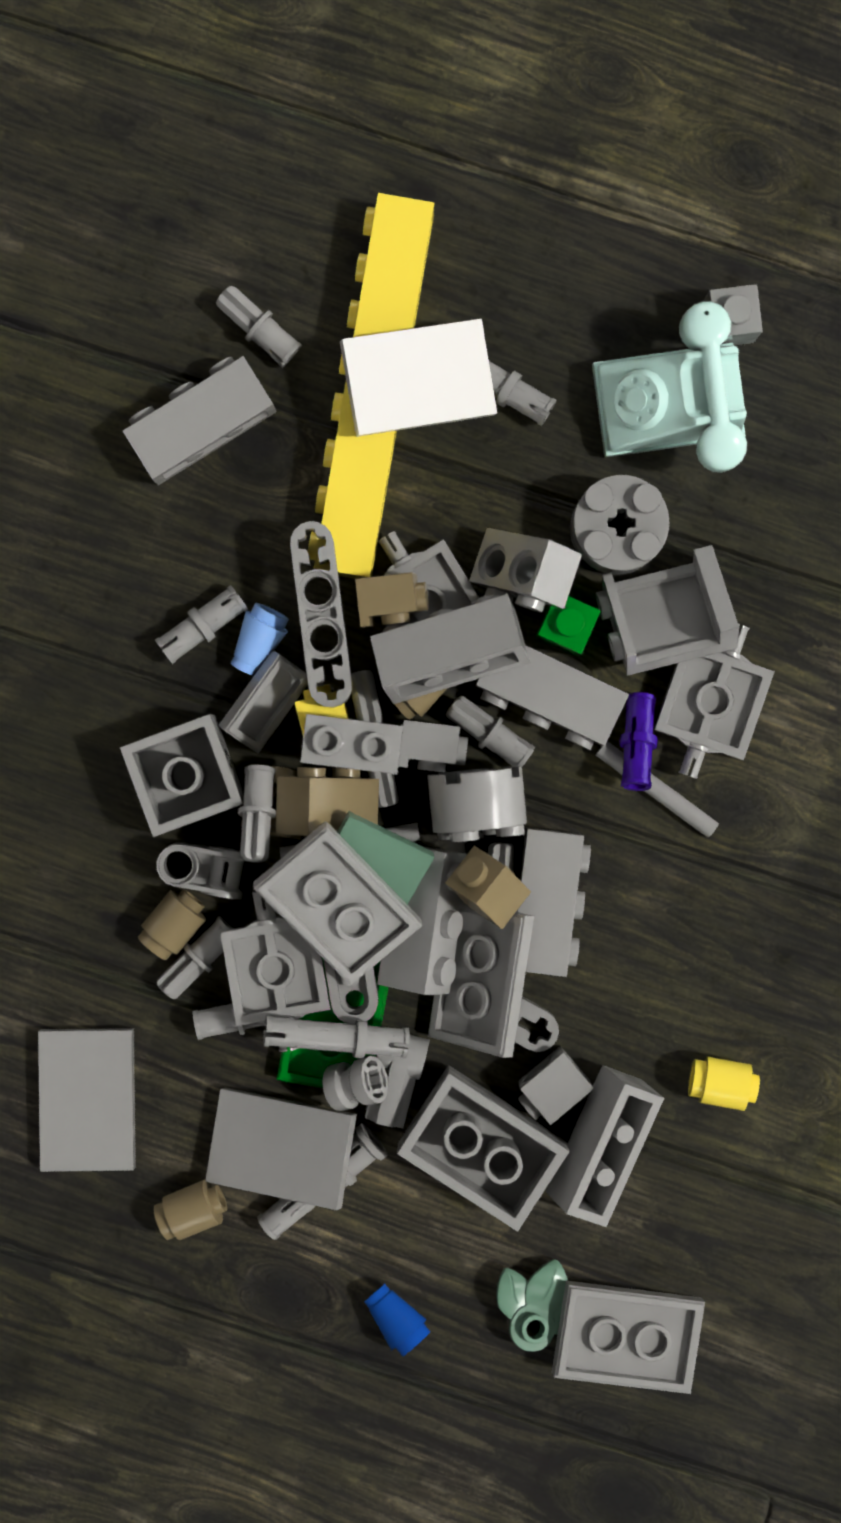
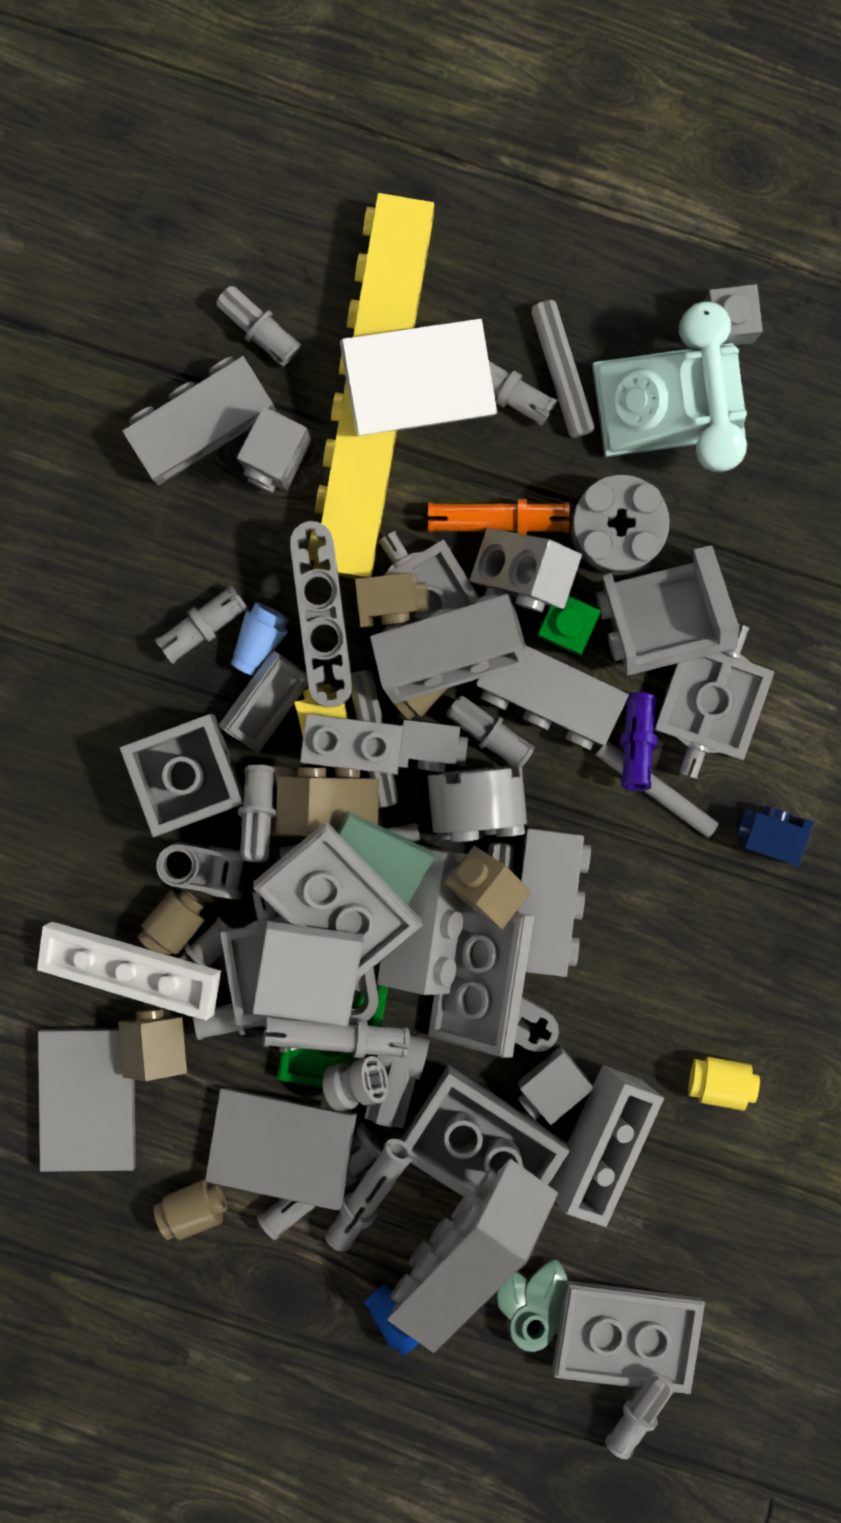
(129, 970): none -> white plate
(152, 1045): none -> dark tan brick
(274, 451): none -> light grey brick
(307, 973): none -> light grey tile
(360, 1206): none -> light grey pin
(471, 1254): none -> light grey brick
(499, 516): none -> orange pin
(562, 368): none -> light grey axle
(640, 1415): none -> light grey axle
(774, 834): none -> dark blue brick

